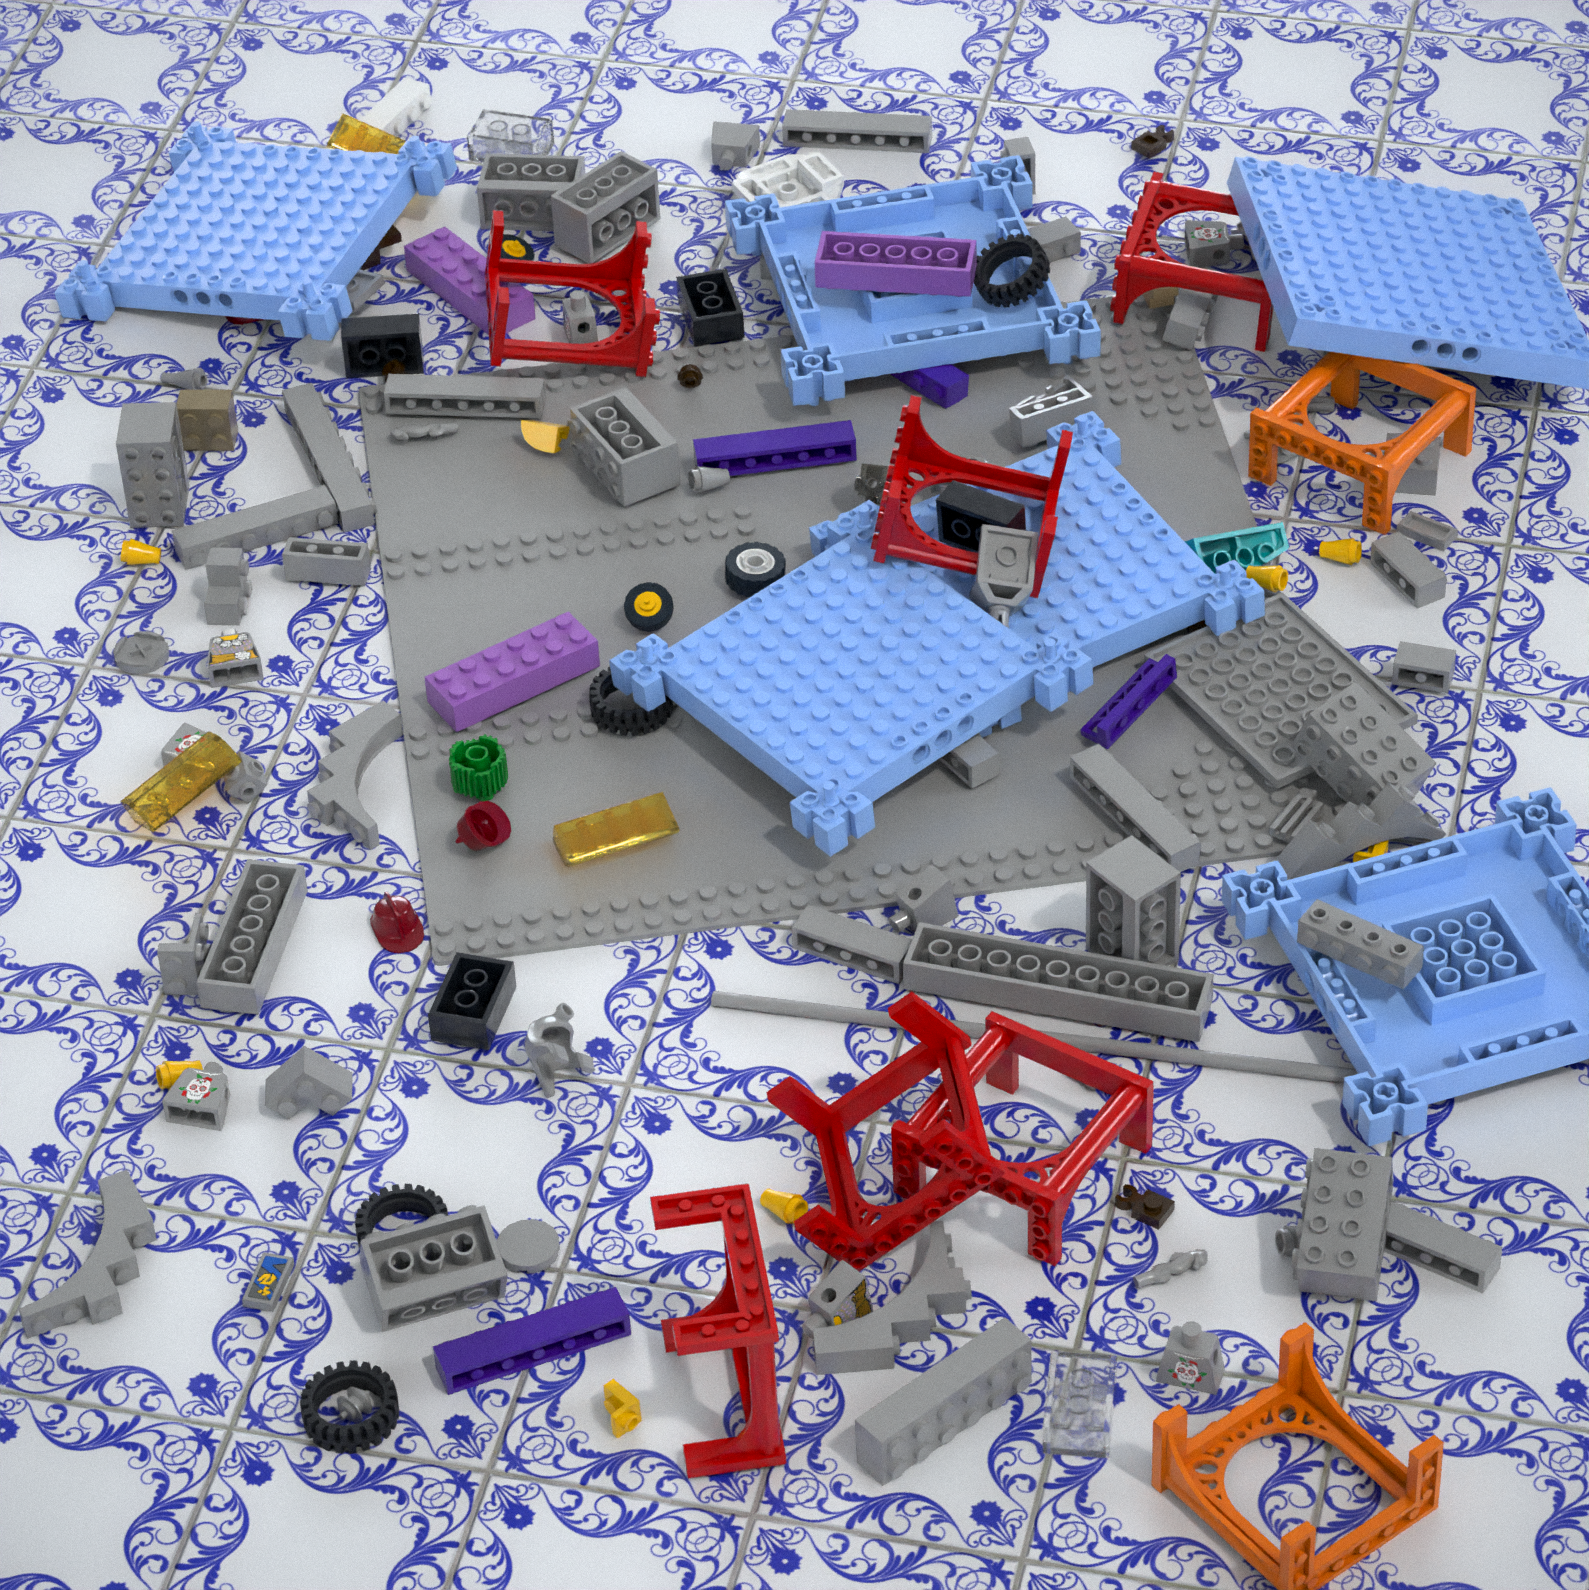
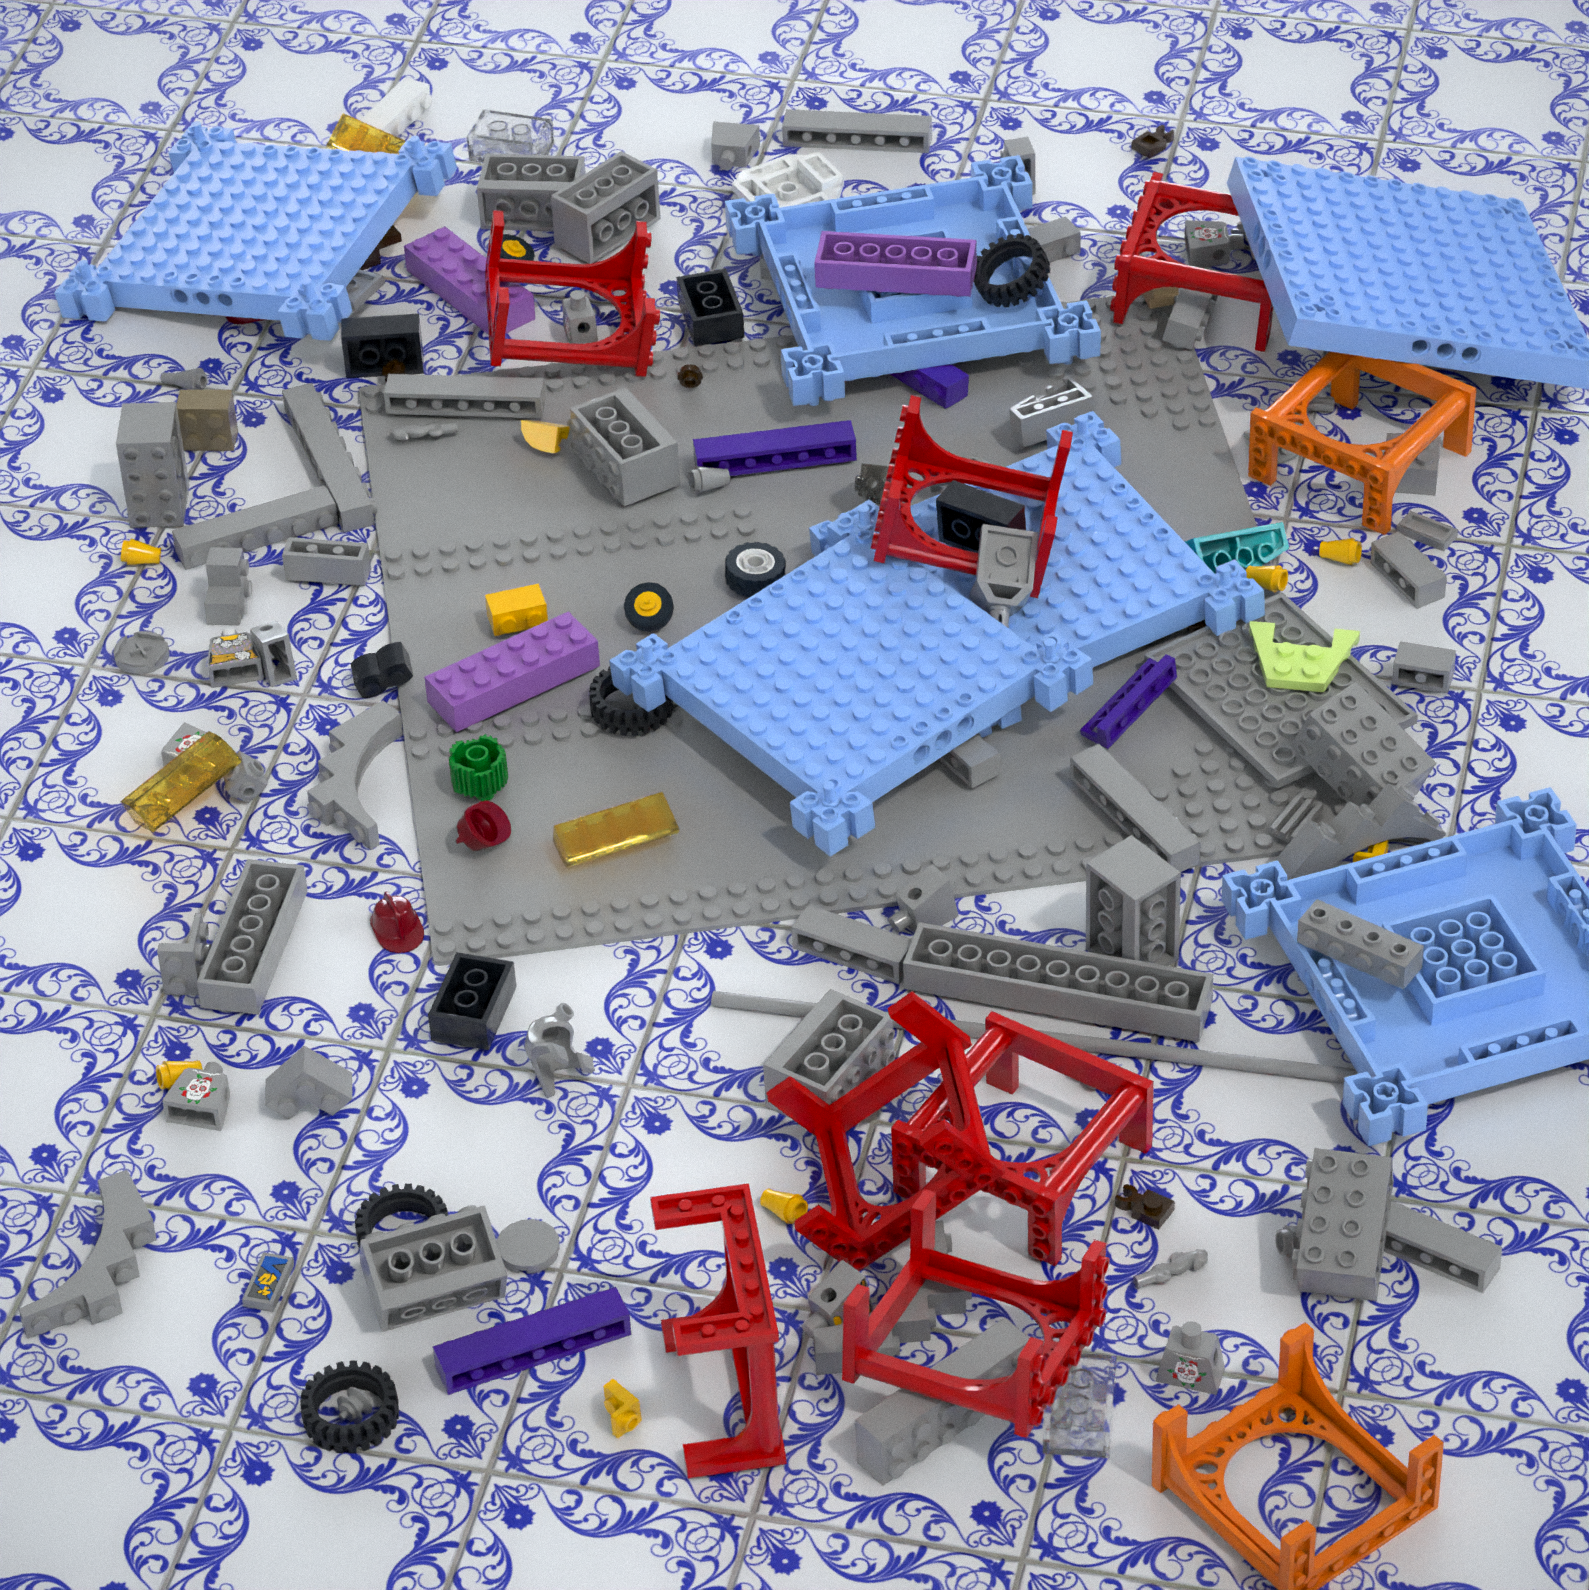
(274, 644): none -> light grey torso
(381, 670): none -> black brick
(516, 609): none -> yellow brick
(833, 1048): none -> light grey brick
(1034, 1383): none -> red arch
(1300, 666): none -> yellowish green wing

